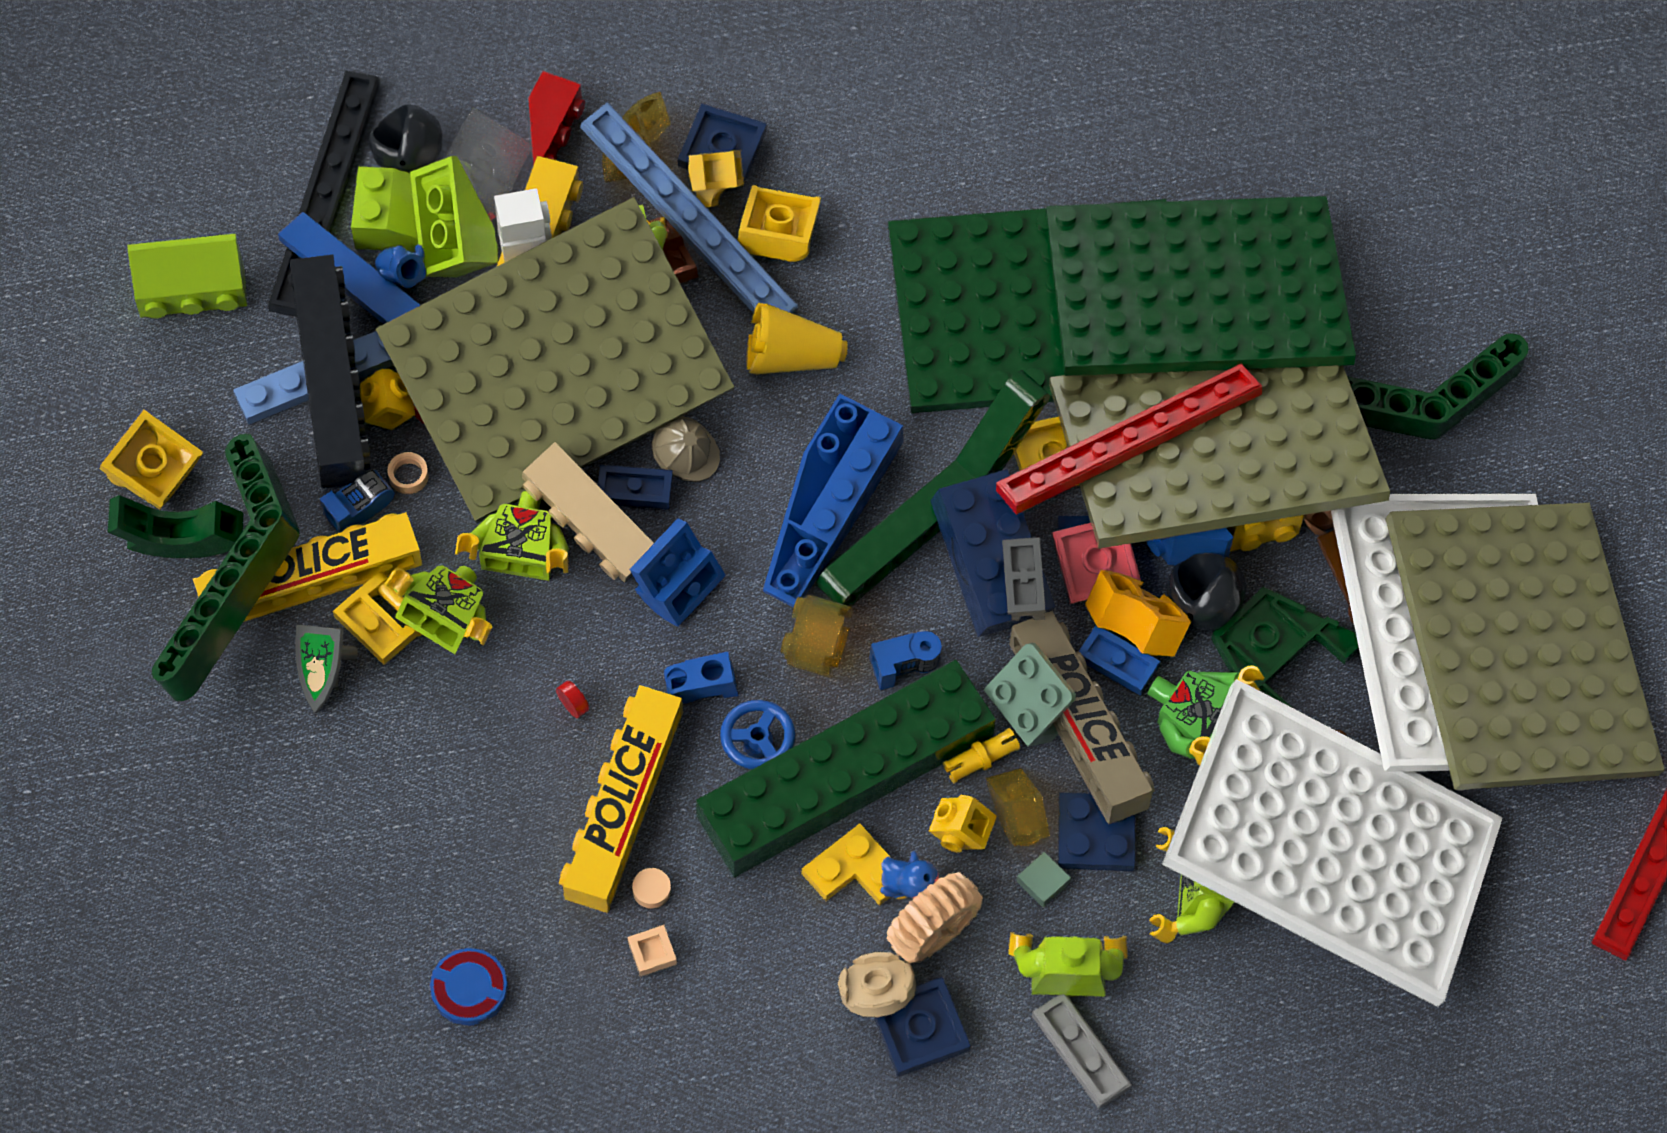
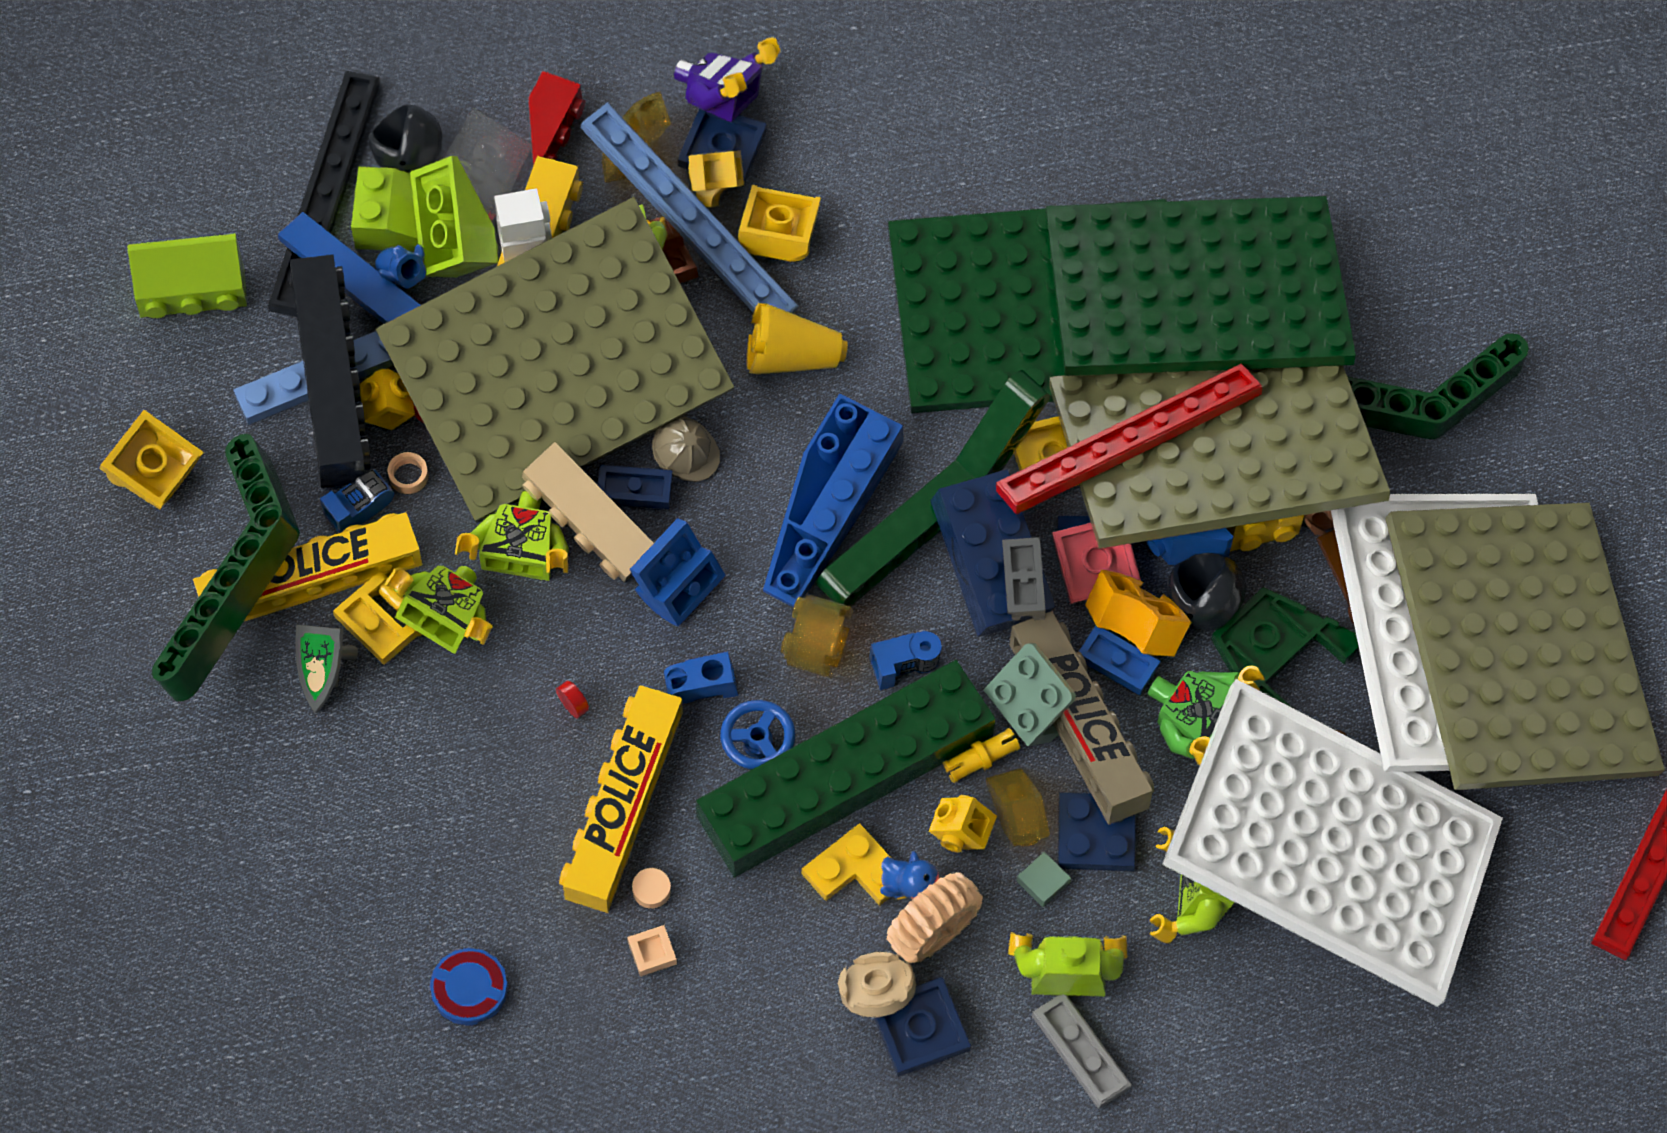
(175, 534): dark green arch -> none
(726, 83): none -> dark purple torso

